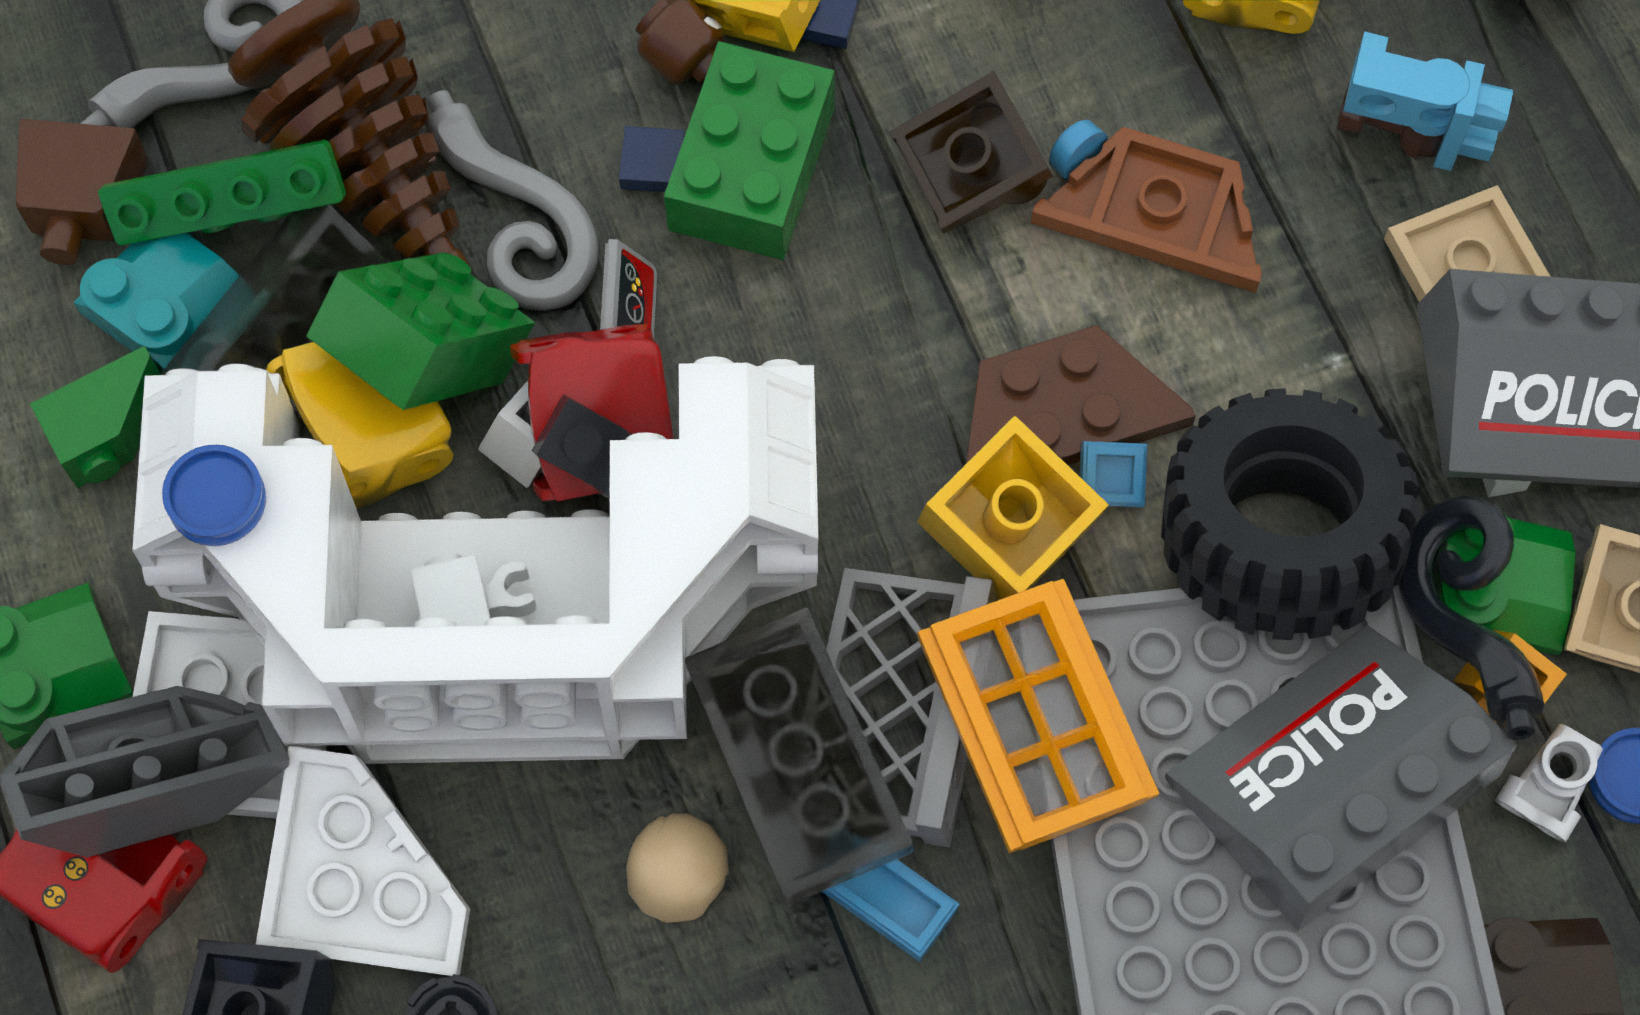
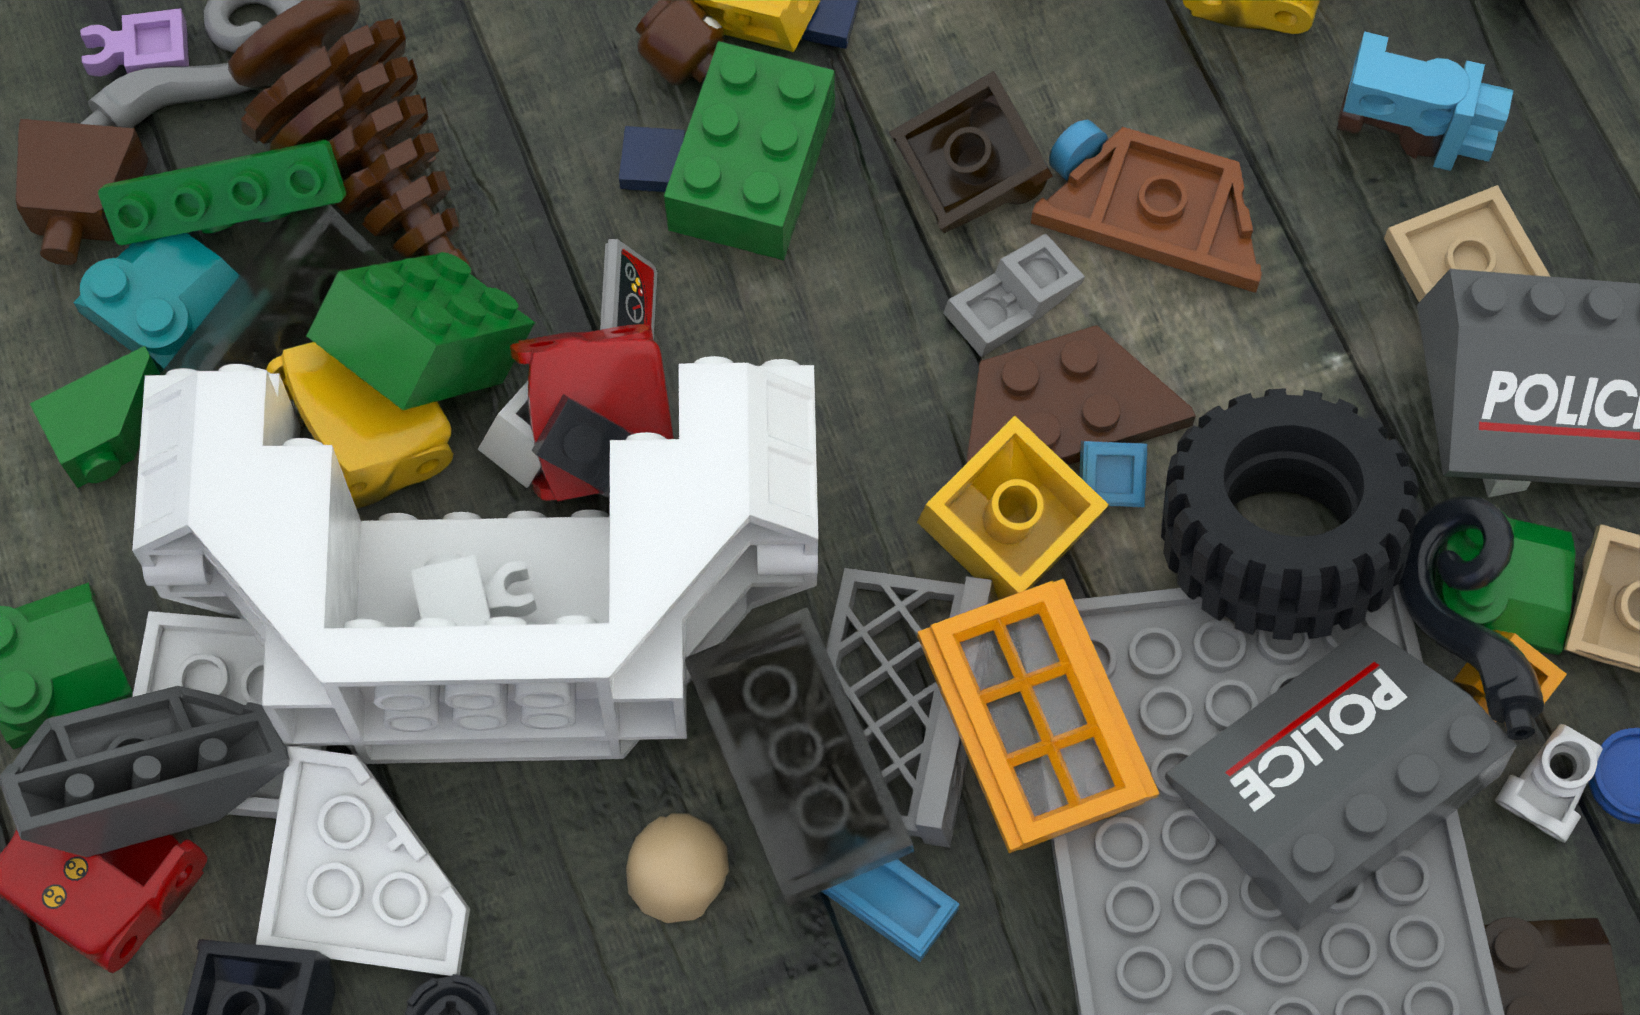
(143, 43): none -> lavender plate
(214, 495): blue piece -> none
(471, 156): light grey plant -> none
(1014, 296): none -> light grey slope

